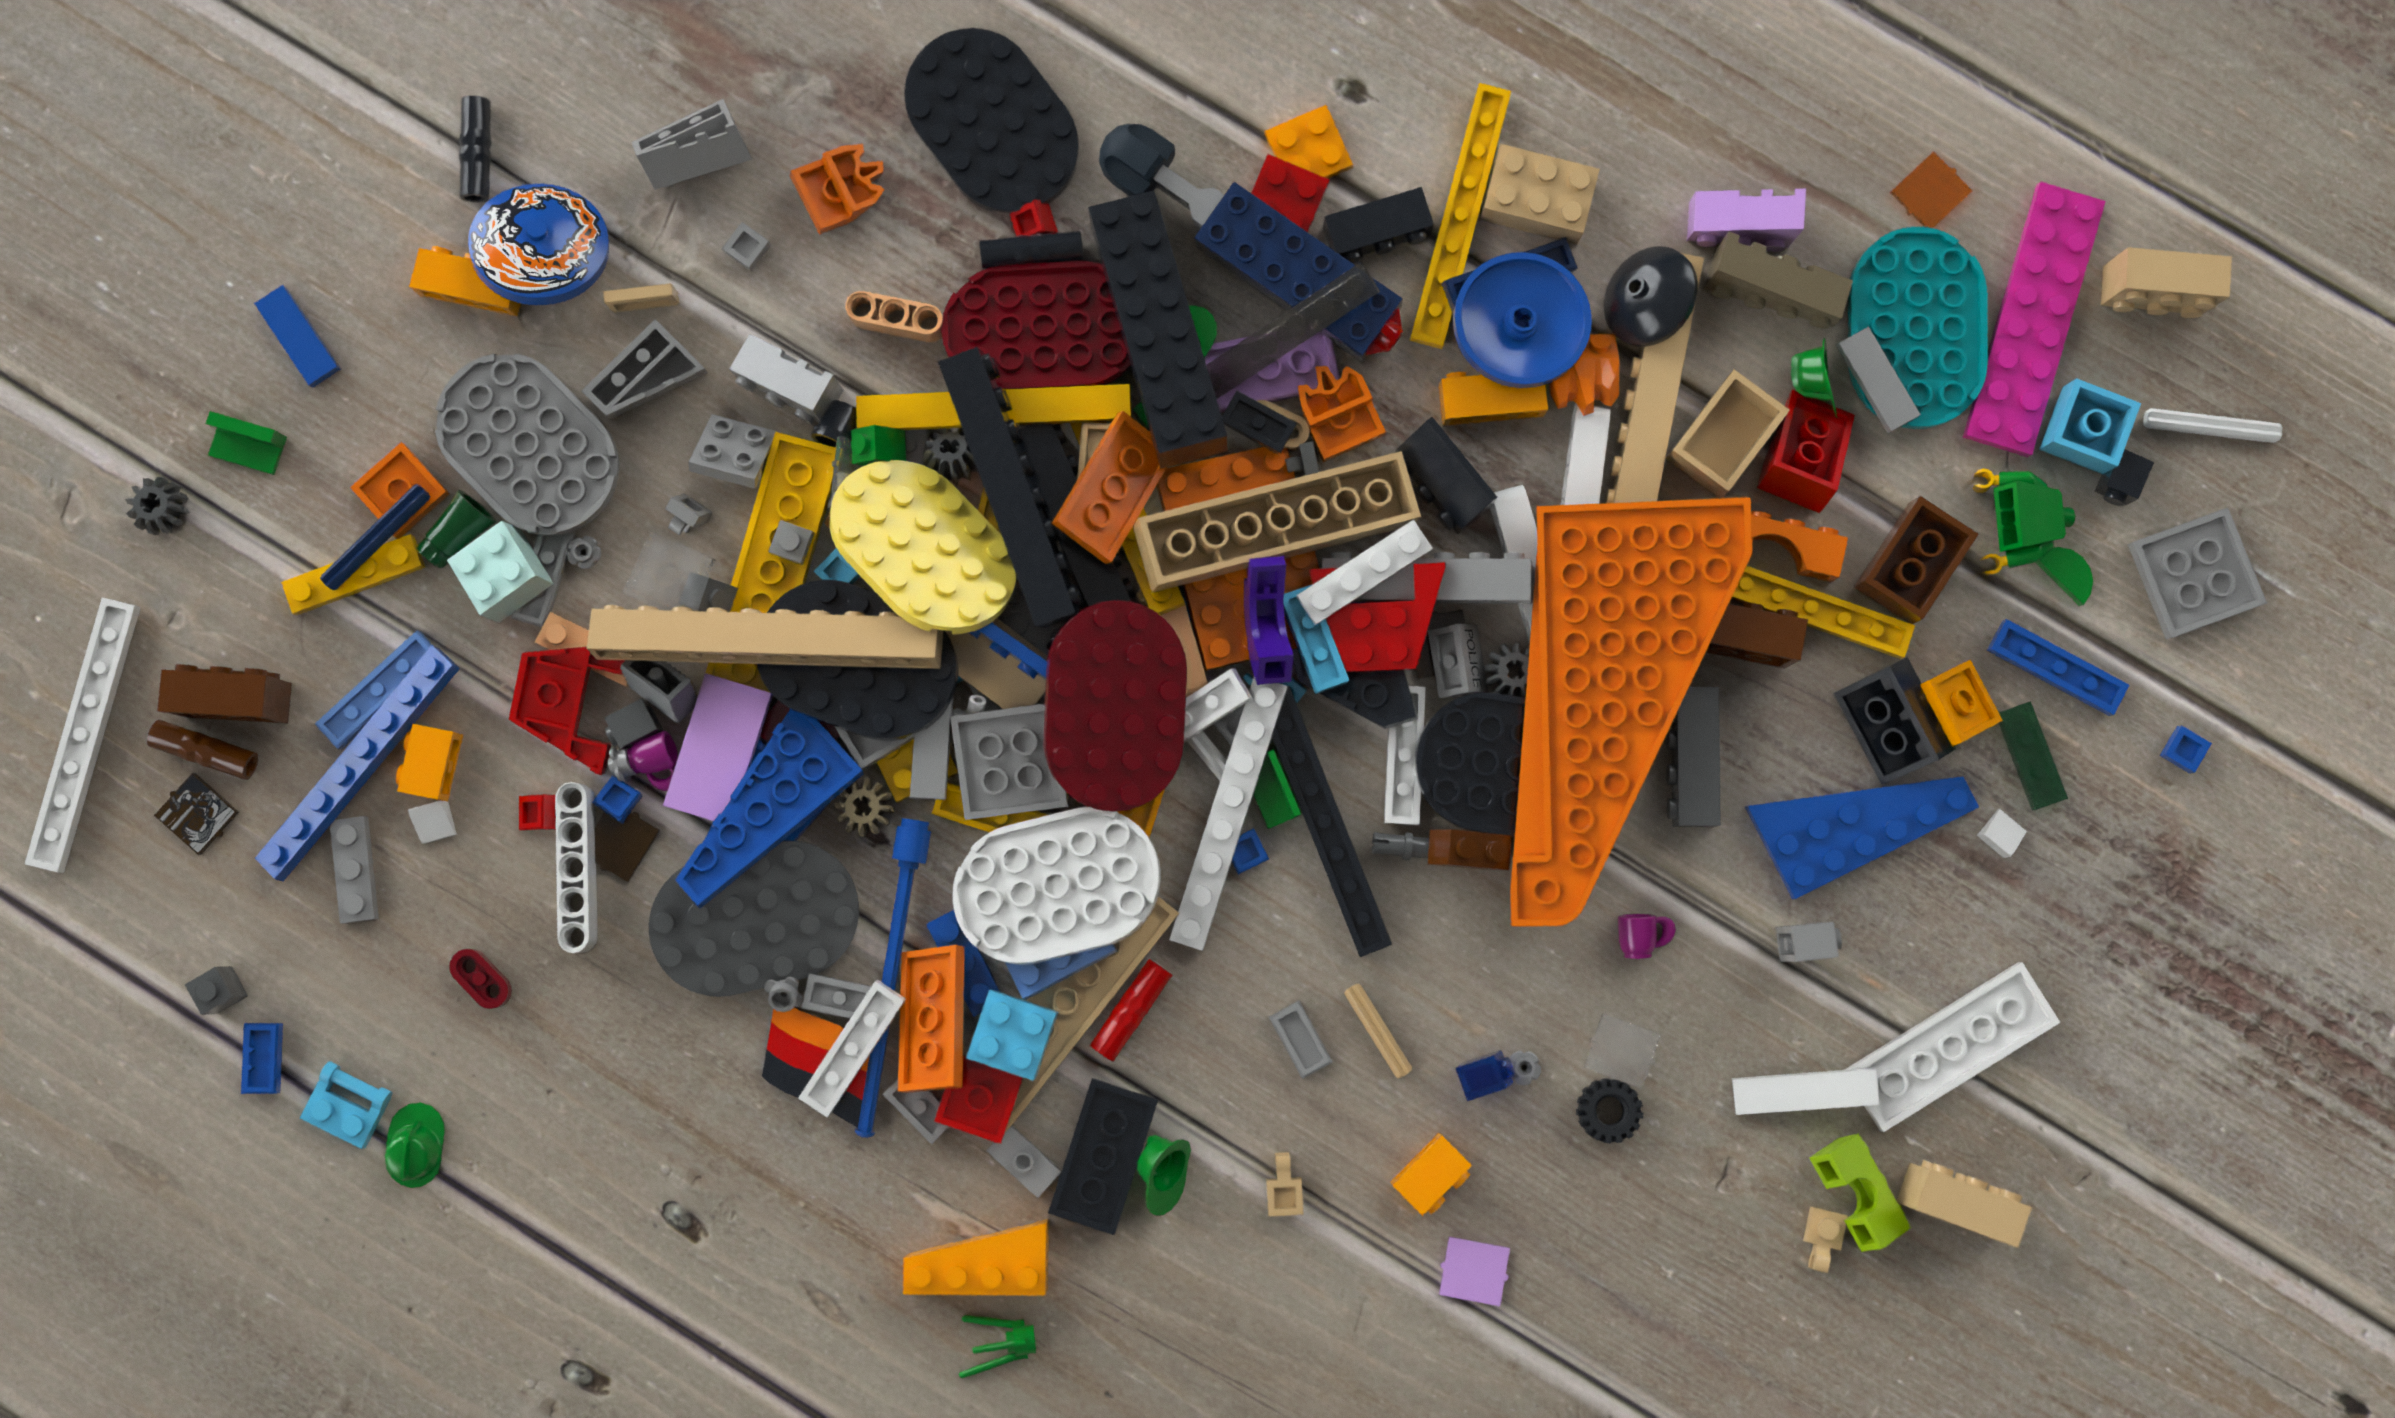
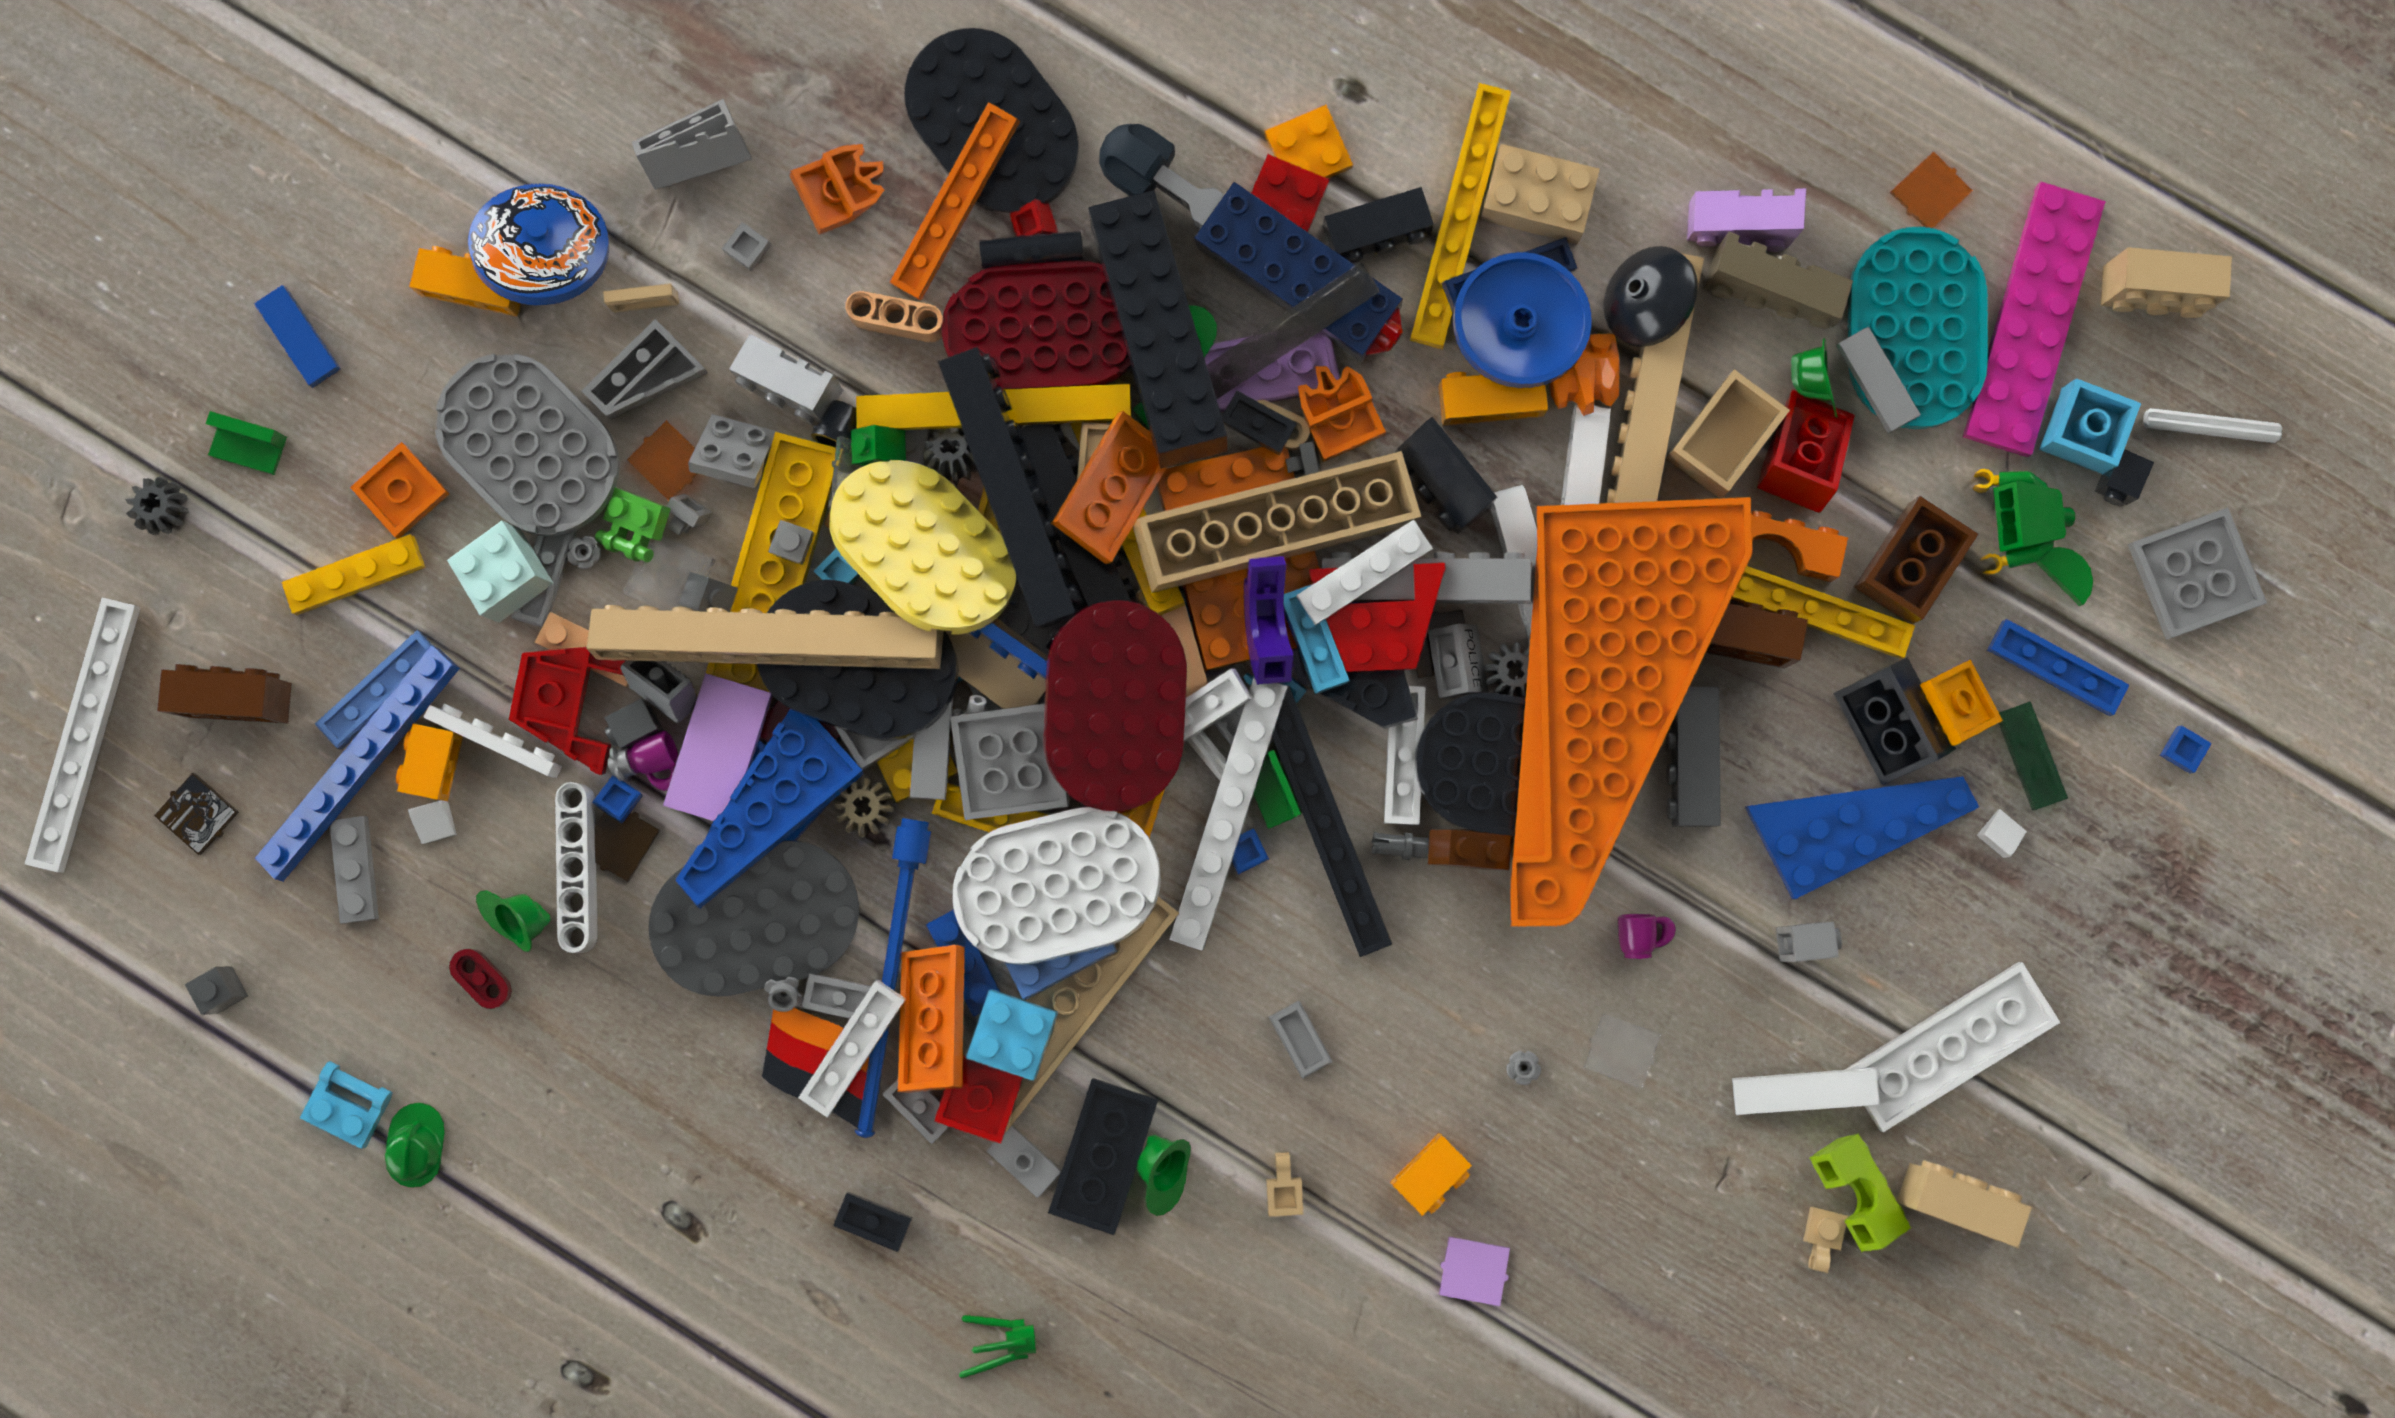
(202, 749): reddish brown axle -> none
(262, 1058): blue plate -> none
(375, 537): dark blue axle -> none
(455, 529): dark green plant -> none
(475, 149): black axle -> none
(481, 733): none -> white plate
(513, 917): none -> green piece
(537, 812): red slope -> none
(636, 514): none -> bright green plate
(665, 460): none -> clear orange piece
(872, 1221): none -> black plate
(955, 201): none -> orange plate
(987, 1264): light orange wedge -> none
(1131, 1010): red axle -> none
(1378, 1030): tan axle -> none
(1485, 1075): clear blue brick -> none
(1630, 1104): black tyre -> none

